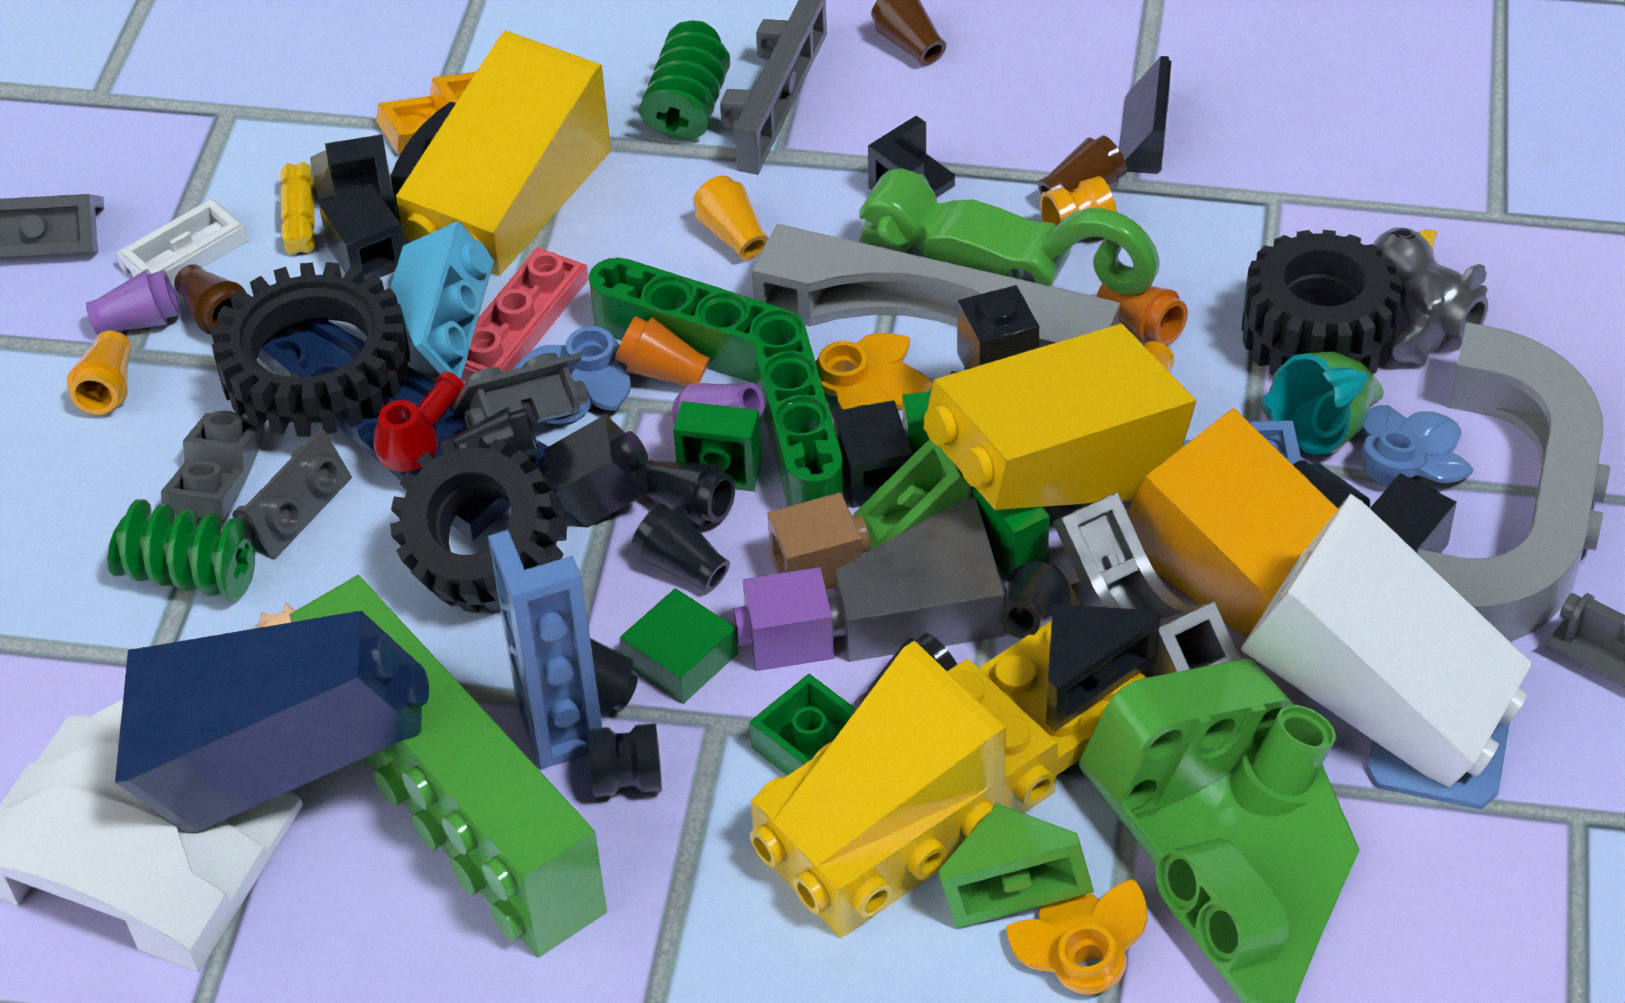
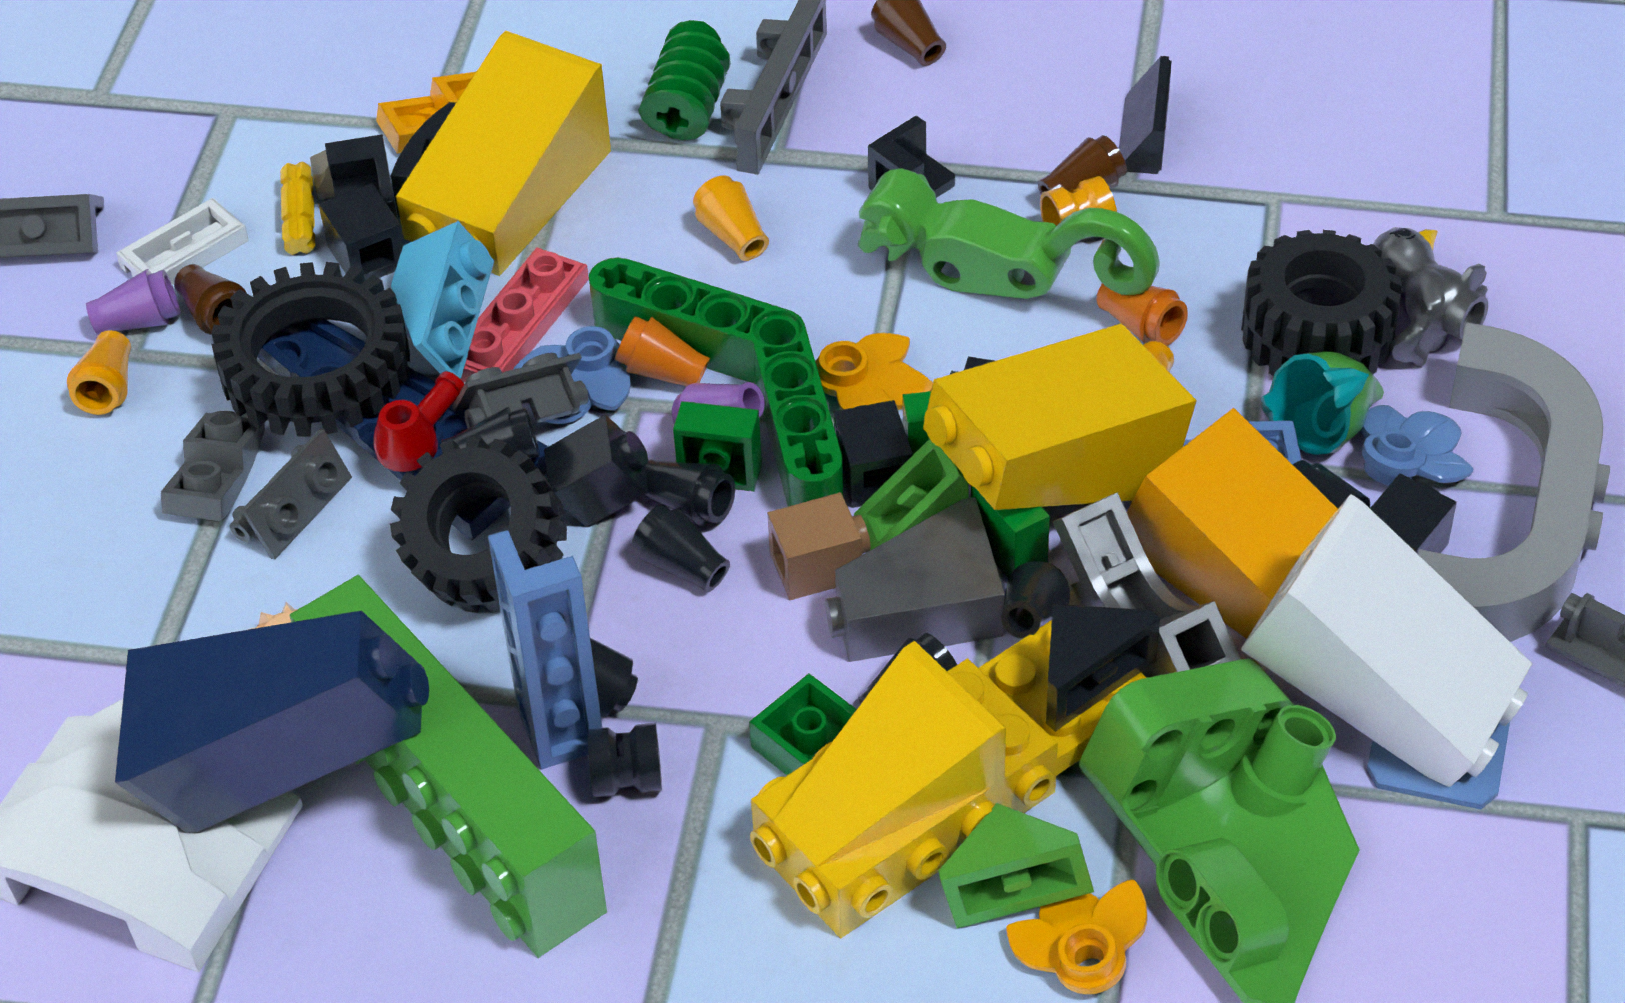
(182, 550): green piece -> none
(679, 645): green piece -> none
(785, 619): medium lavender brick -> none
(842, 279): light grey arch -> none
(994, 327): black brick -> none

